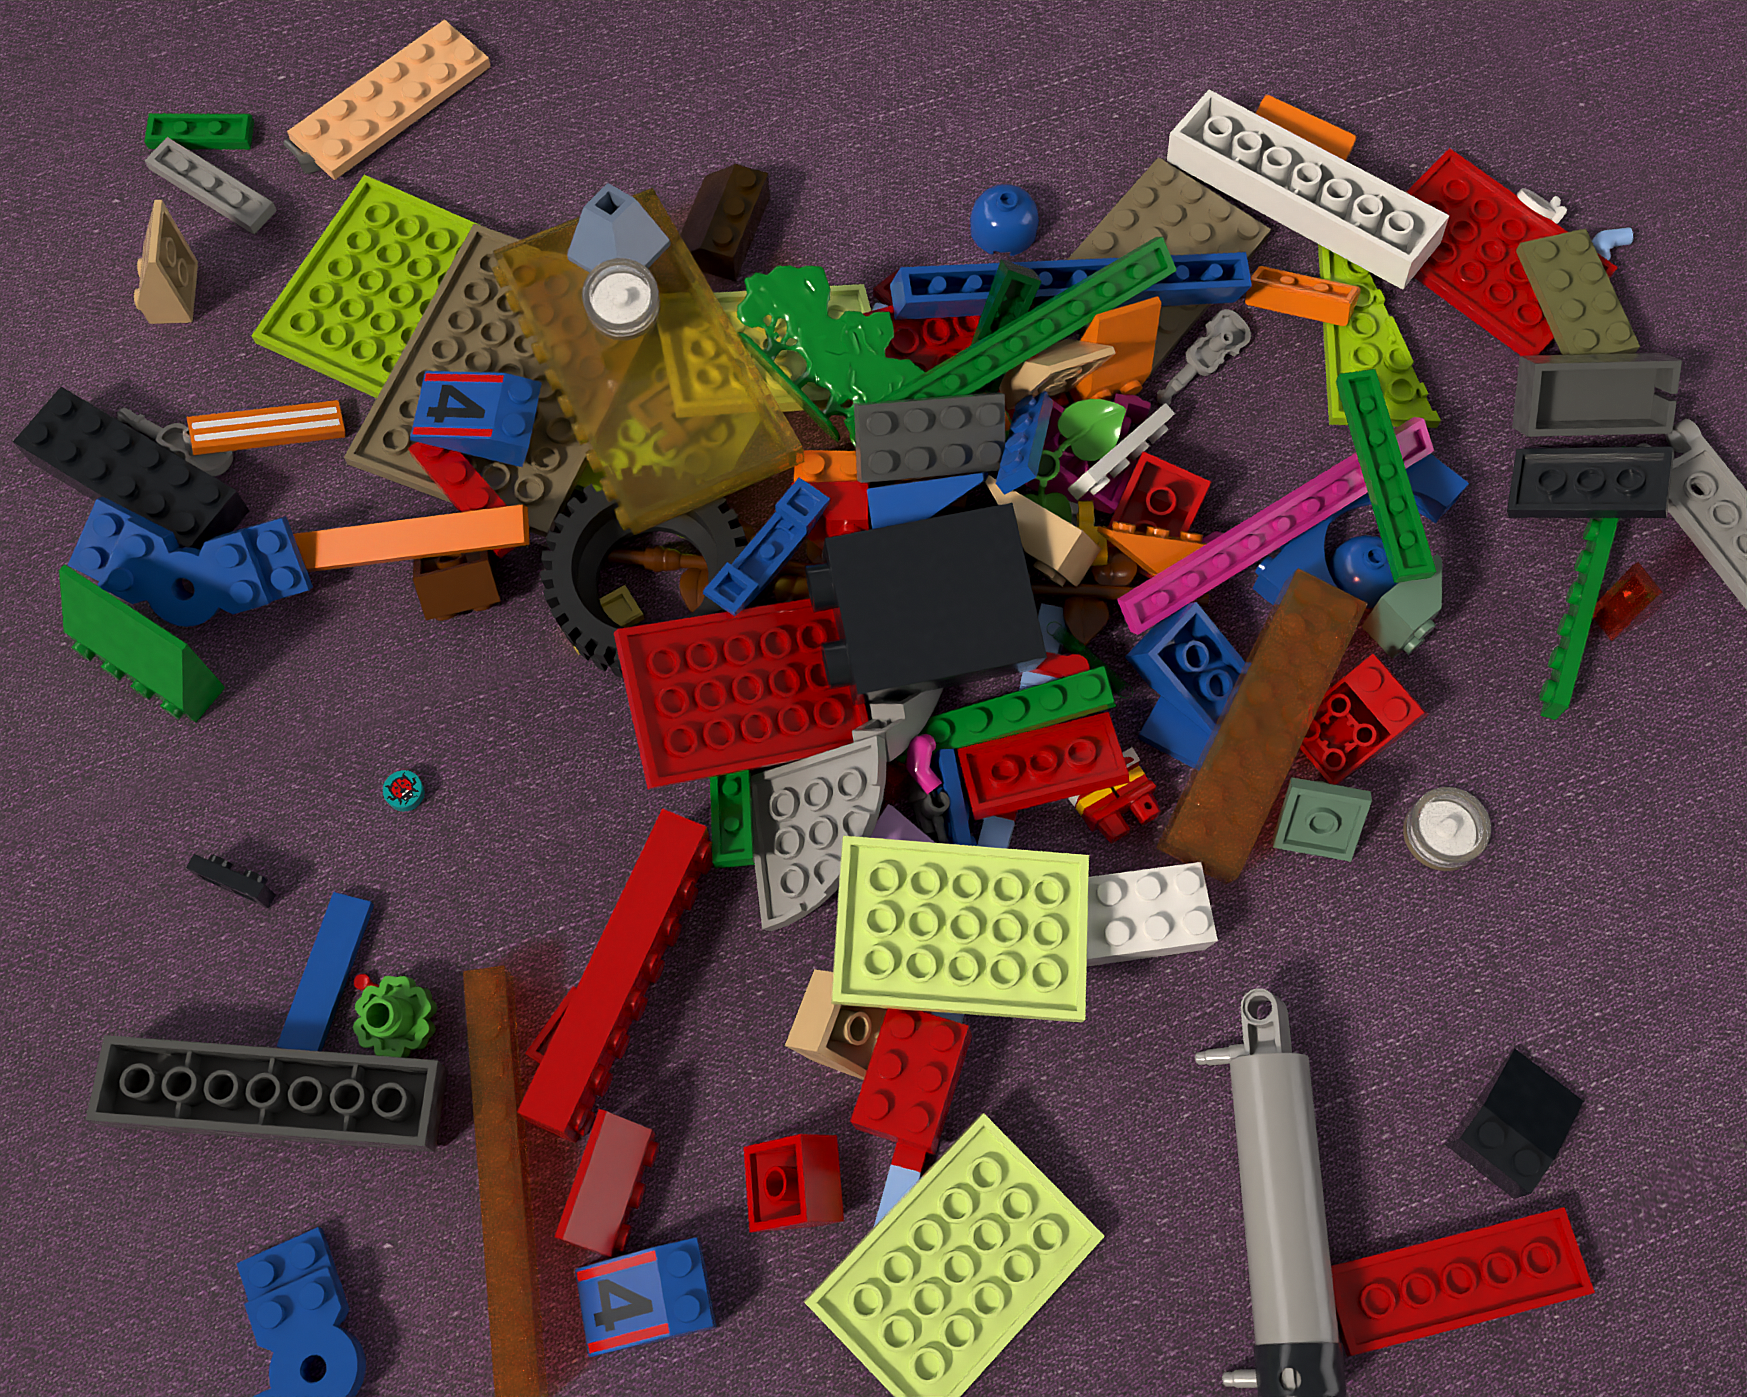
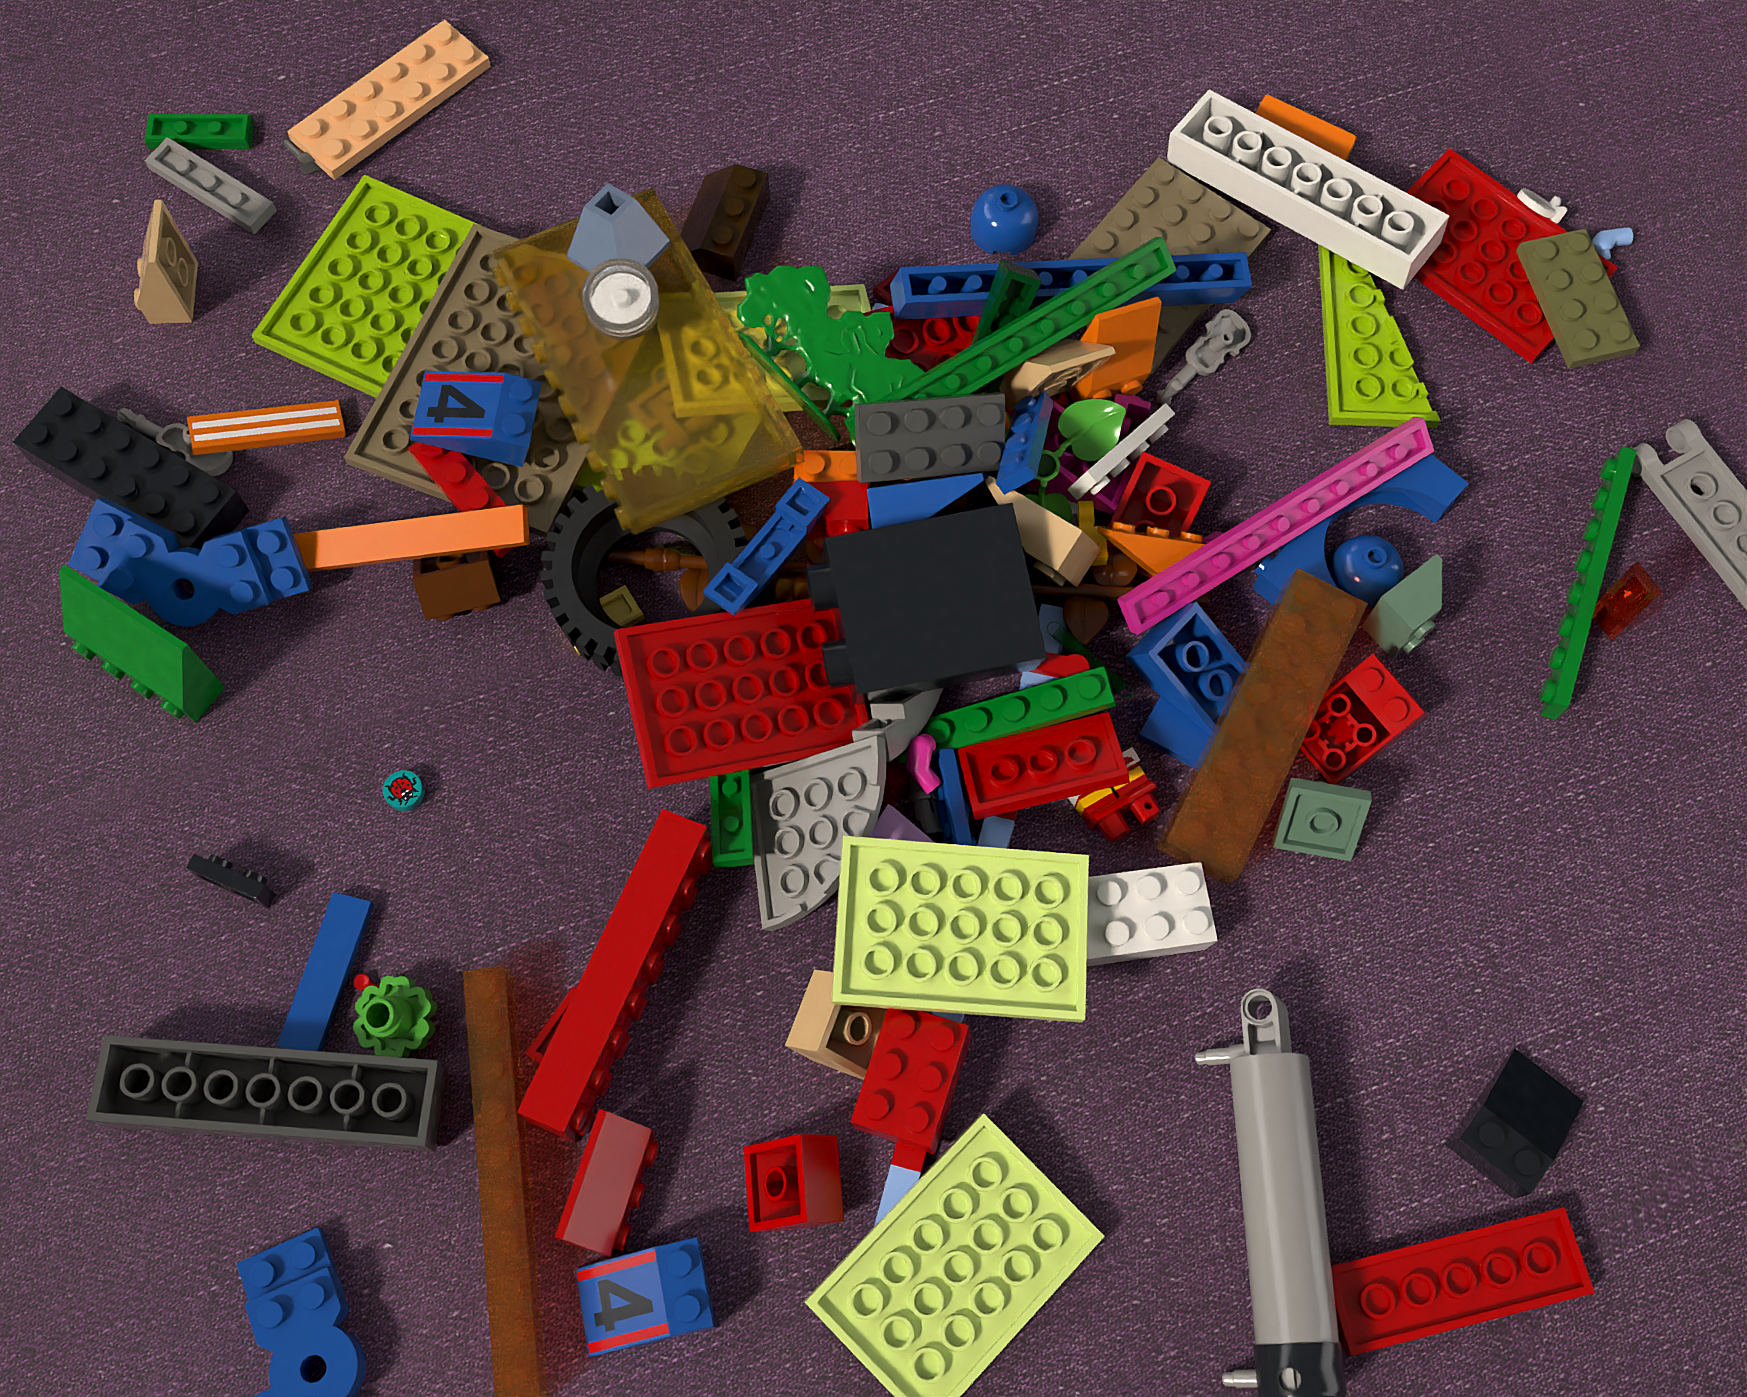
(936, 814): dark grey hand -> none
(1302, 295): orange slope -> none
(1385, 476): green plate -> none
(1447, 829): clear piece -> none
(1591, 482): black plate -> none
(1595, 394): dark grey piece -> none

